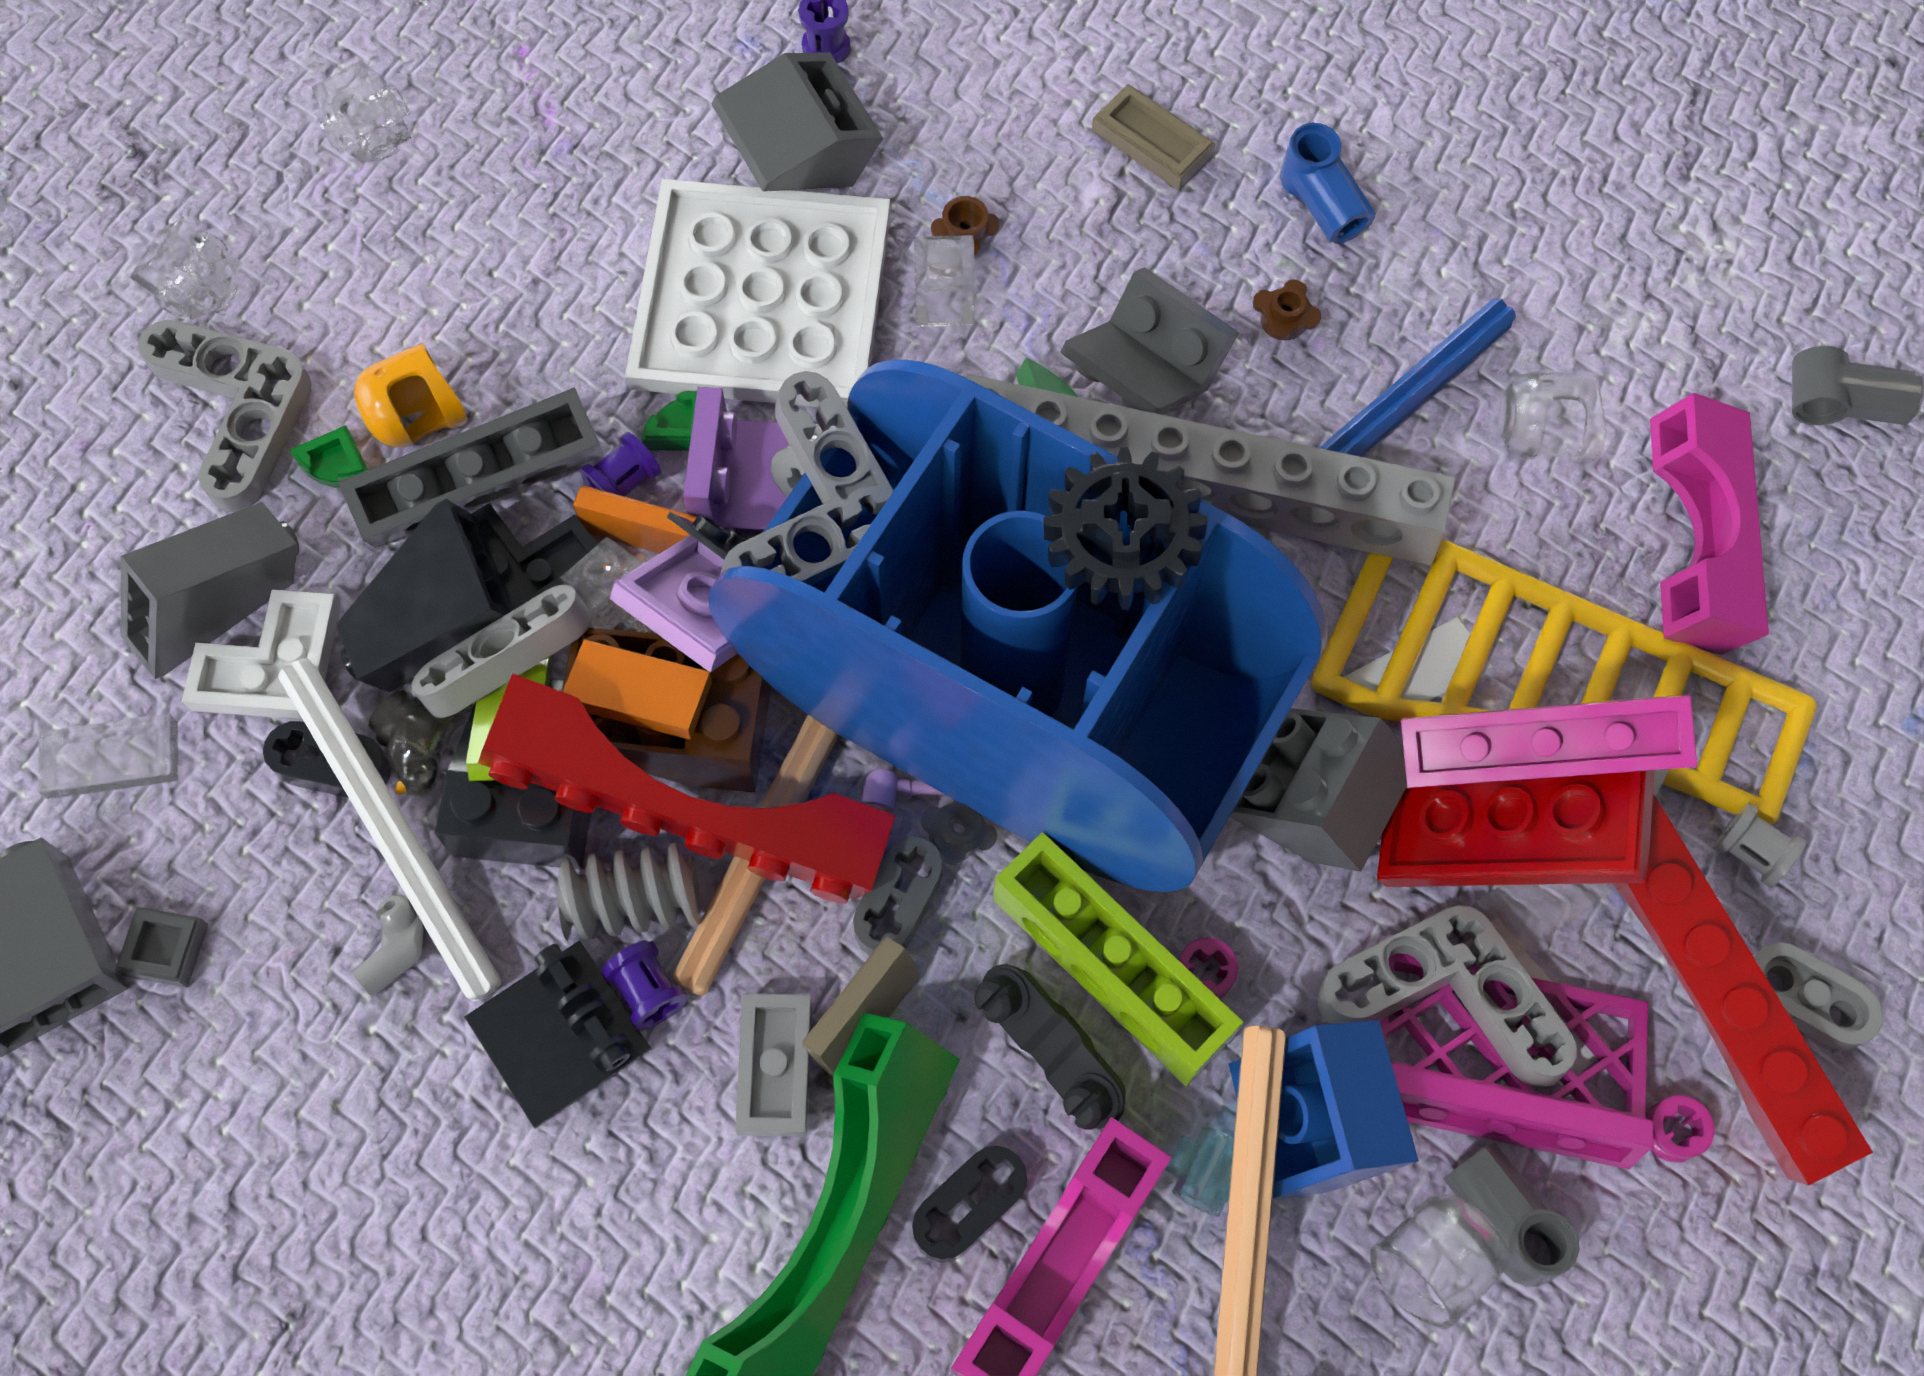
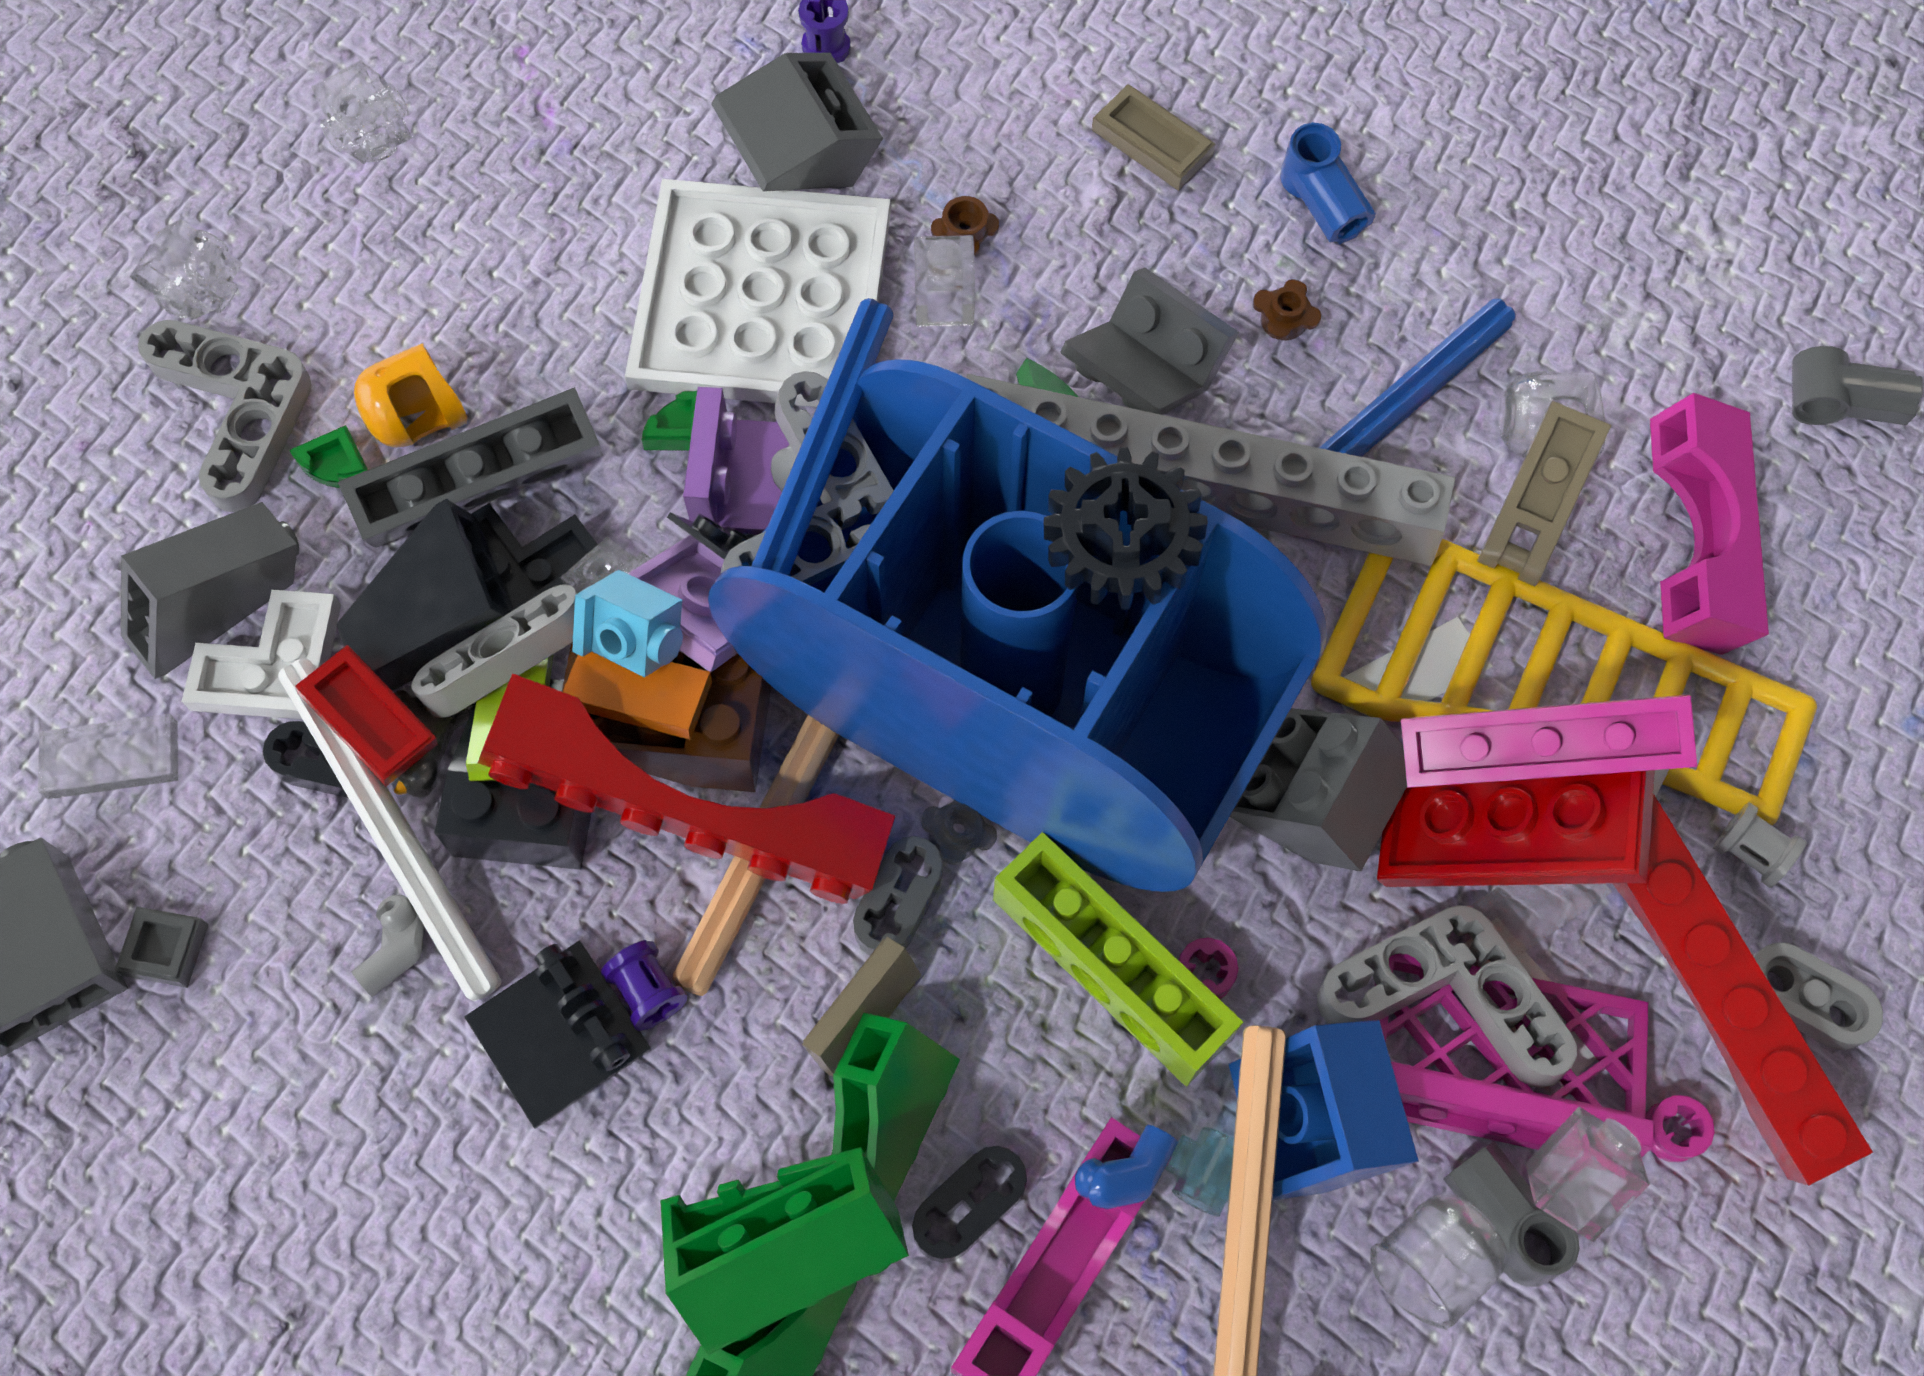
(366, 715): none -> red tile
(622, 468): dark purple bush -> none
(628, 520): orange tile -> none
(628, 623): none -> medium azure brick
(628, 892): light grey piece -> none
(773, 1065): light grey plate -> none
(777, 1245): none -> green wedge
(823, 439): none -> blue axle
(883, 787): lavender hand -> none
(1056, 1042): black piece -> none
(1127, 1179): none -> blue arm
(1545, 490): none -> dark tan plate
(1587, 1173): none -> clear brick

